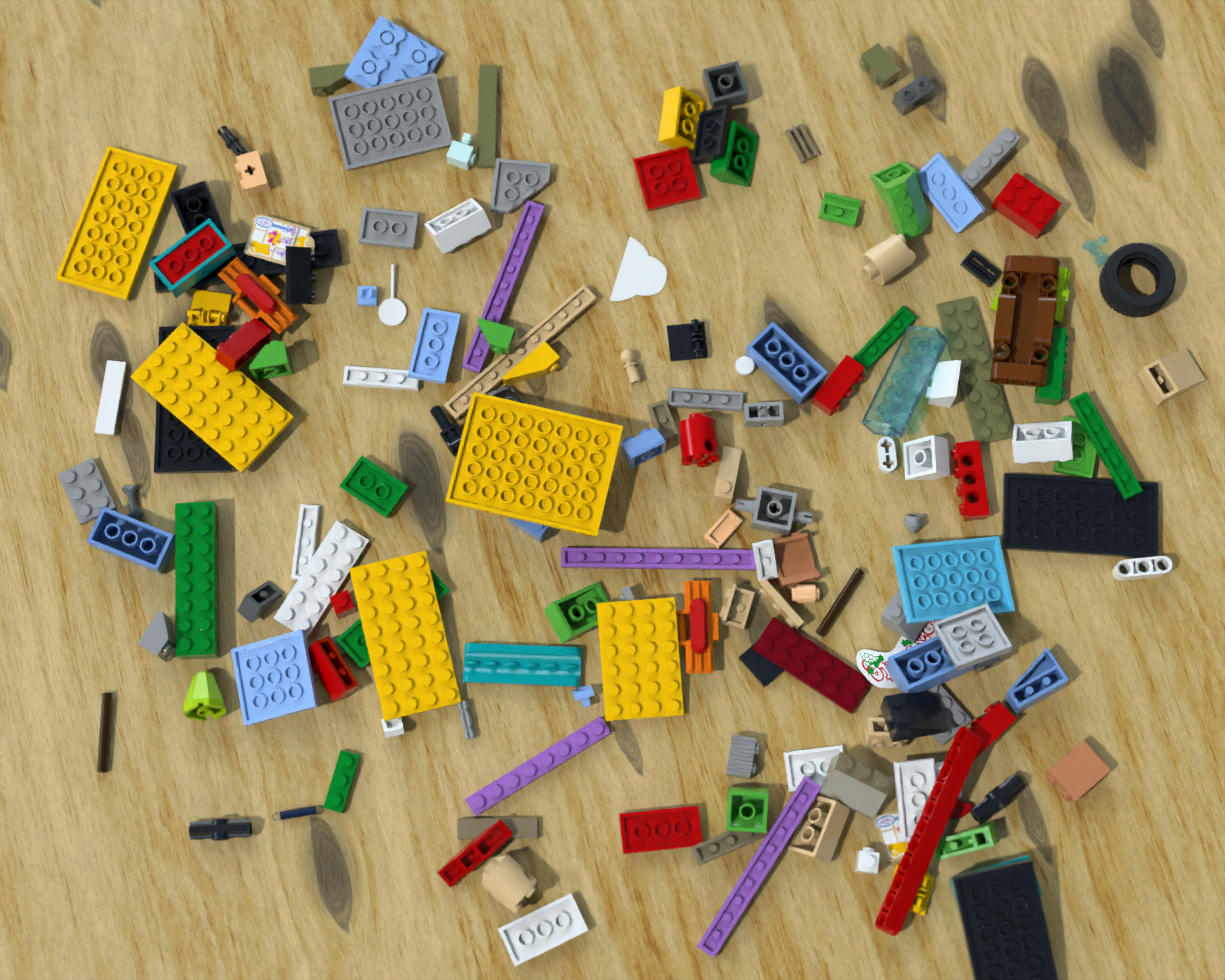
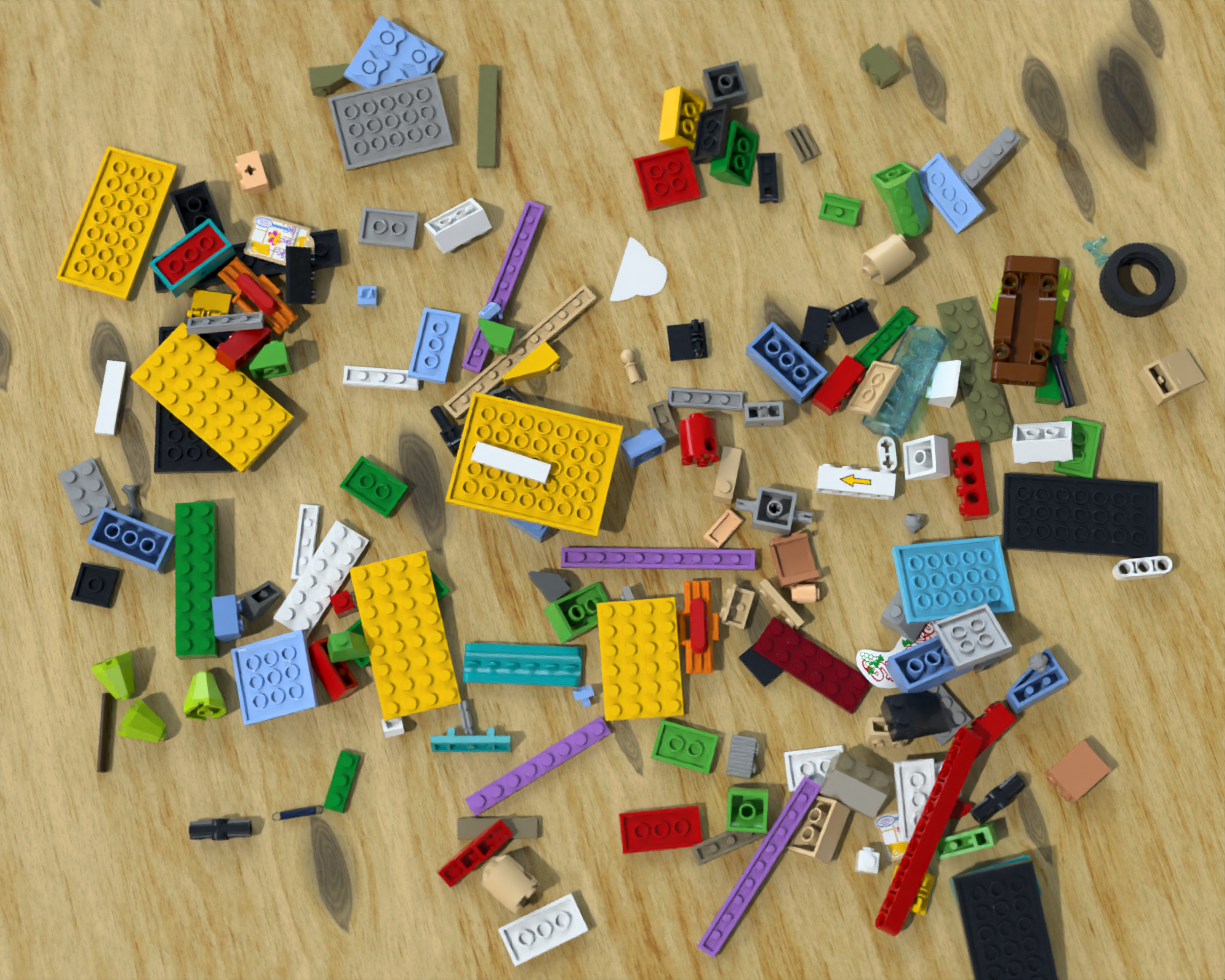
(95, 585): none -> black tile
(117, 675): none -> lime cone
(142, 724): none -> lime cone
(159, 637): light grey slope -> none
(225, 323): none -> light grey tile
(227, 617): none -> medium blue slope
(231, 141): black pin -> none
(347, 646): none -> bright green slope
(392, 310): white piece -> none
(455, 743): none -> teal hinge
(462, 154): light aqua brick -> none
(489, 311): none -> light blue tile
(511, 462): none -> white tile
(516, 182): light grey plate -> none
(550, 585): none -> dark grey slope
(684, 747): none -> bright green plate
(744, 366): white tile -> none
(765, 560): white plate -> none
(767, 177): none -> black plate
(814, 329): none -> black hinge
(839, 602): dark brown piece -> none
(854, 321): none -> black hinge
(855, 483): none -> white brick
(874, 388): none -> tan tile
(913, 95): dark grey brick -> none
(977, 274): black tile -> none
(1026, 205): red brick -> none
(1038, 662): none -> light grey plate
(1062, 381): none -> black axle
(1105, 446): green tile -> none

